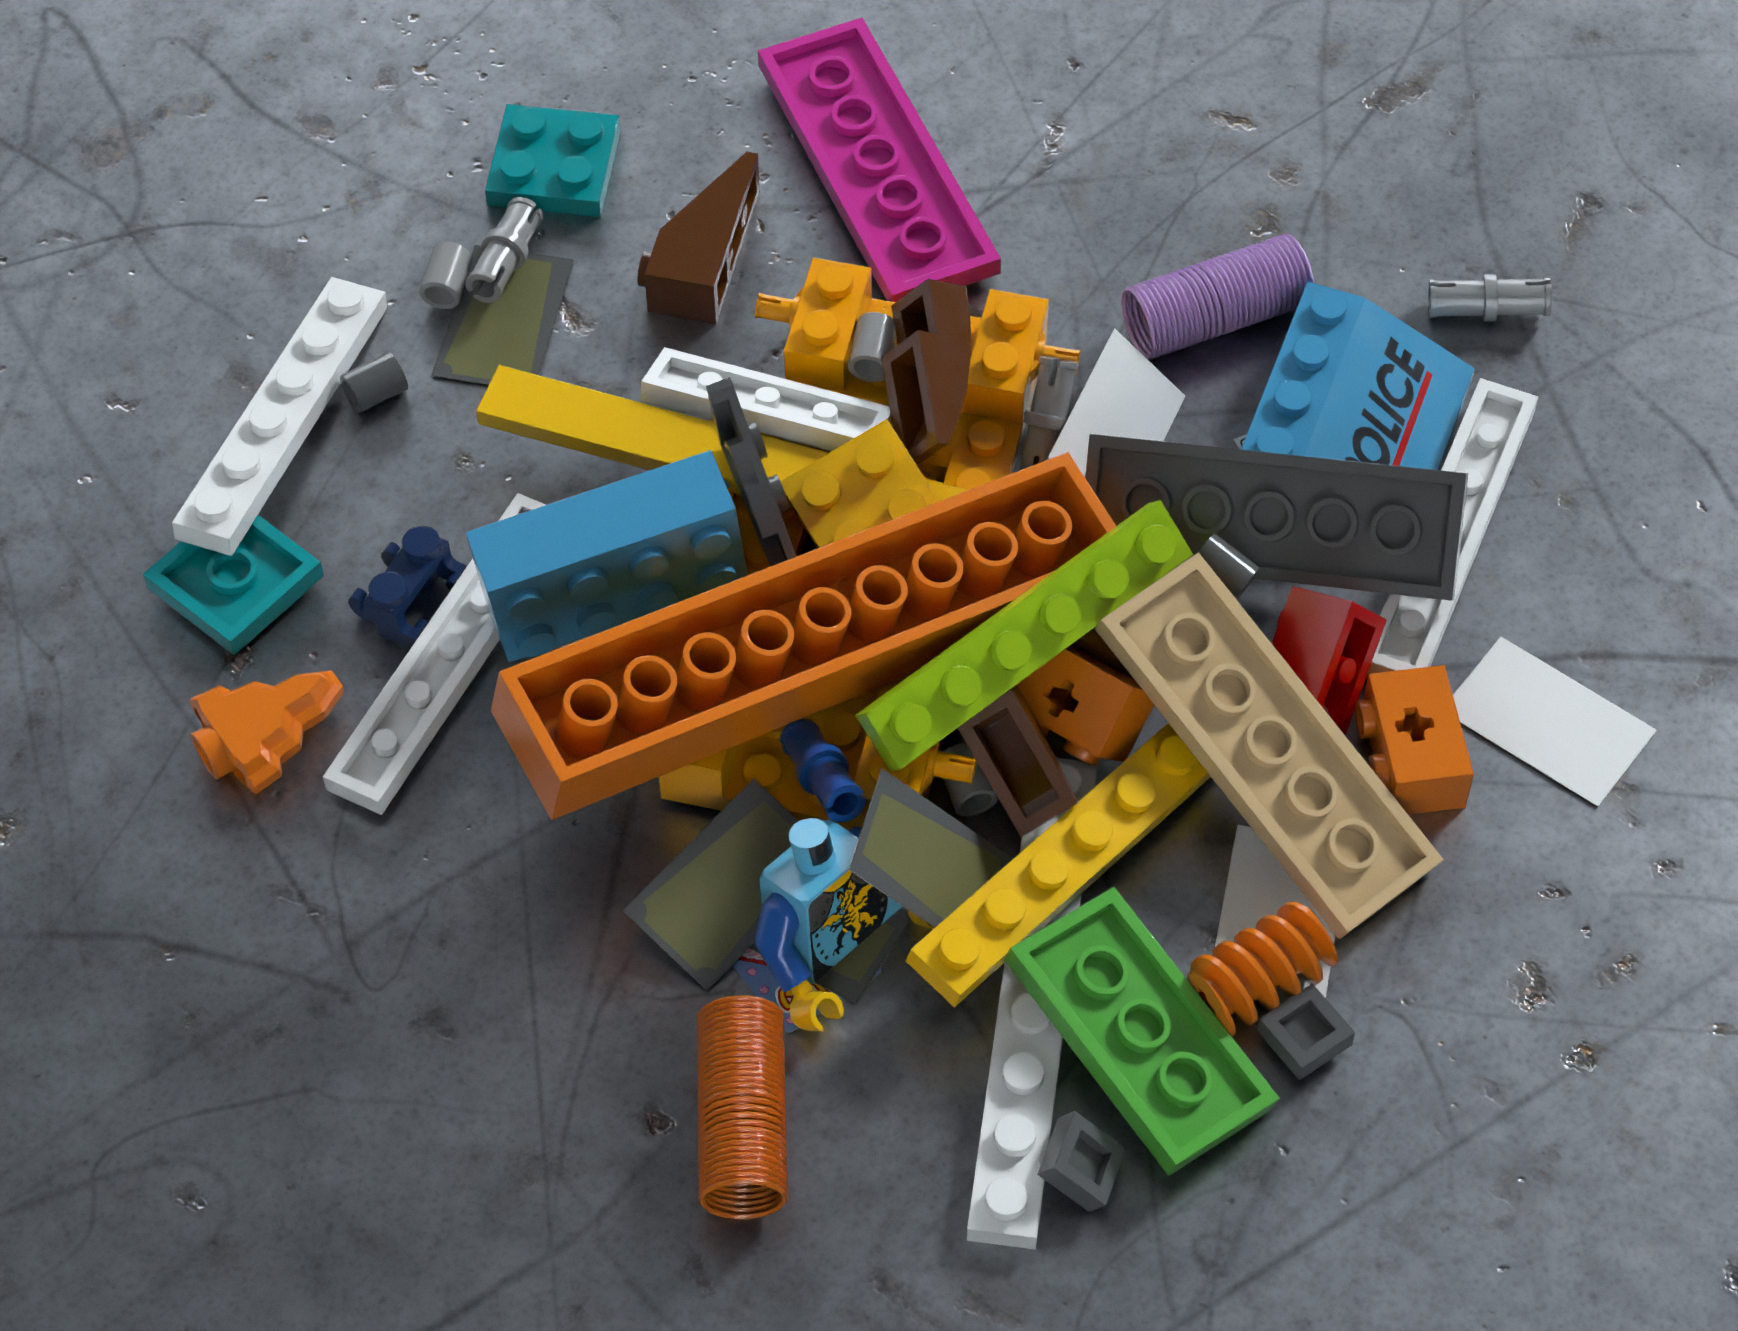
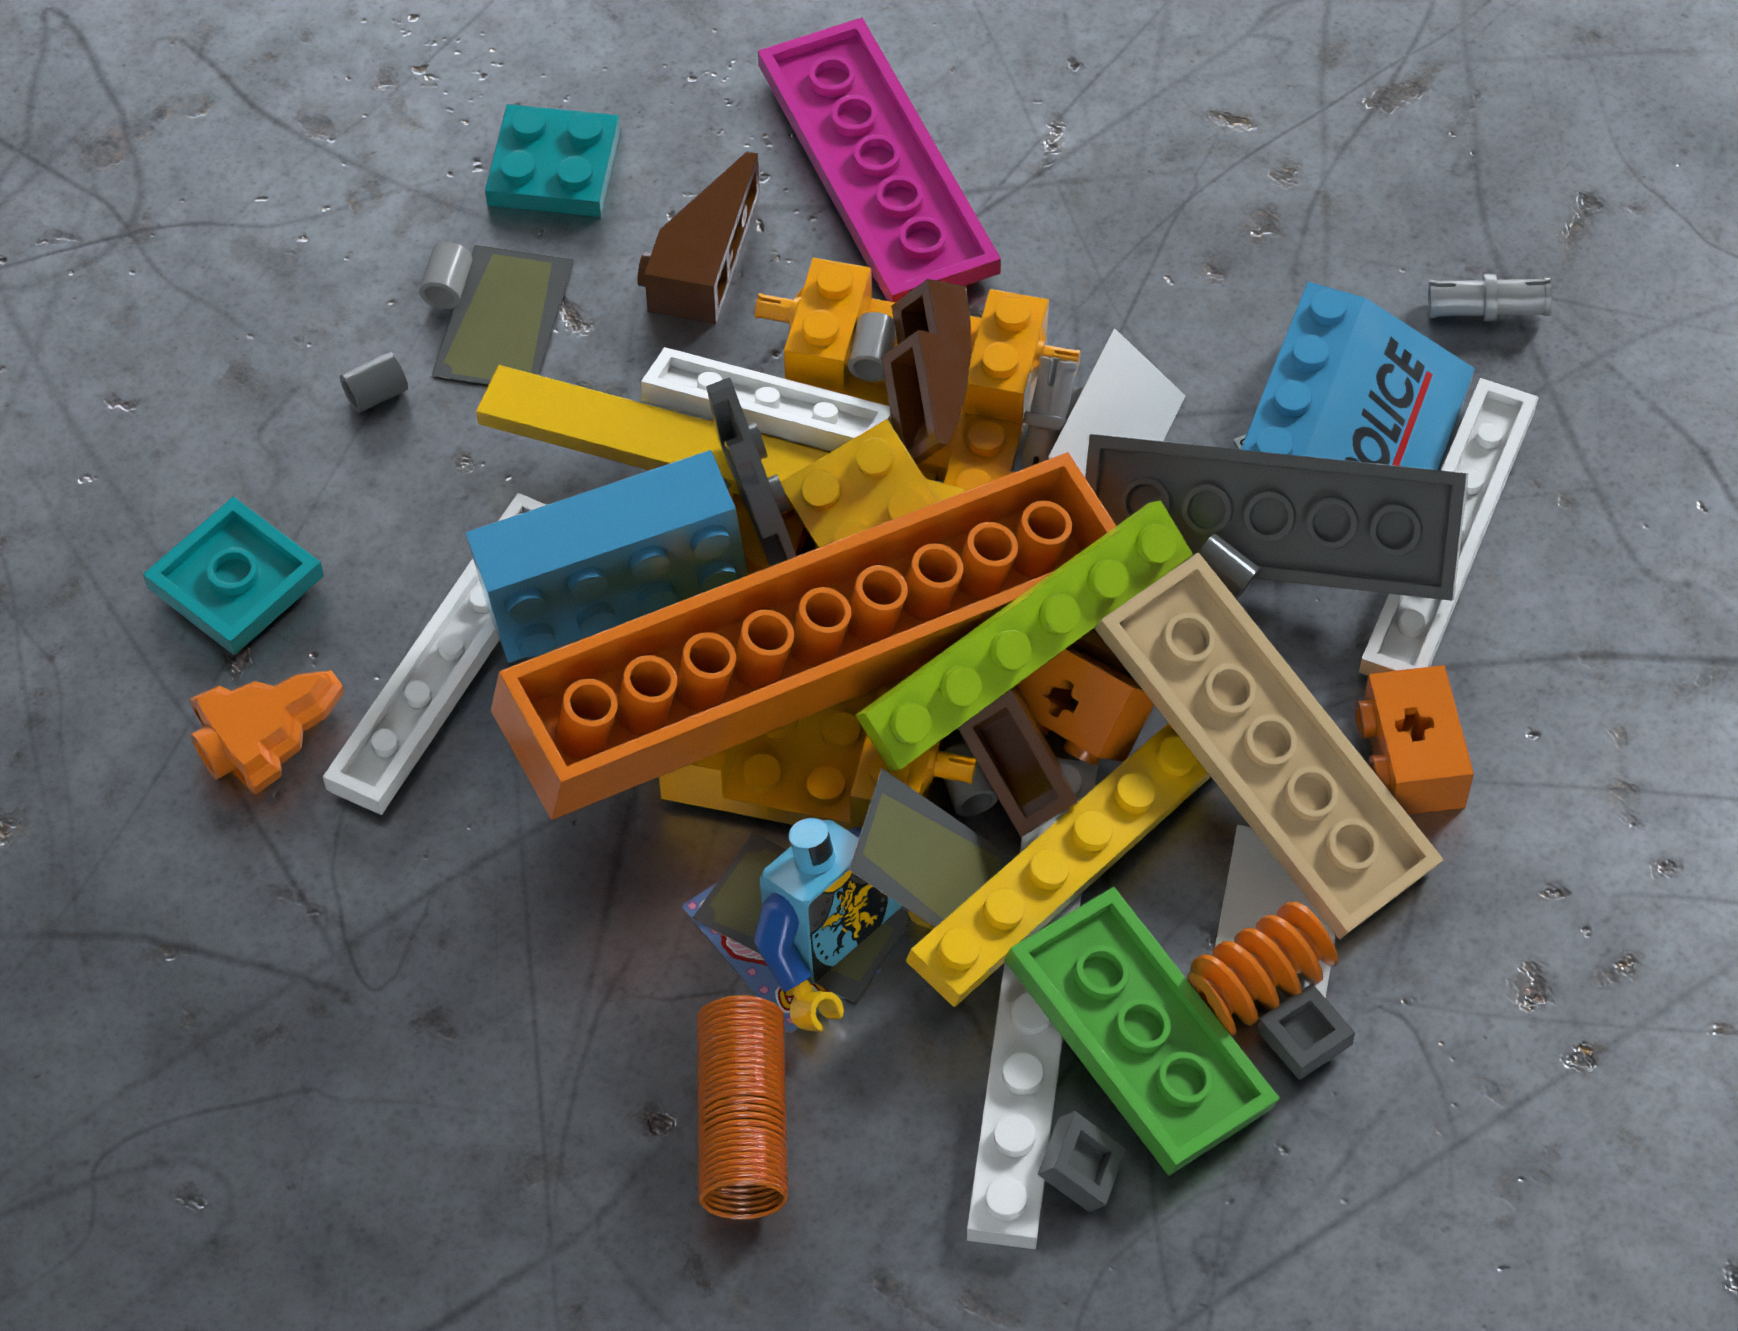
(279, 417): white plate -> none
(418, 564): dark blue piece -> none
(504, 250): light grey pin -> none
(710, 894): olive sticker -> none
(822, 770): blue pin -> none
(1232, 295): lavender piece -> none
(1328, 648): red slope -> none
(1550, 721): white sticker -> none

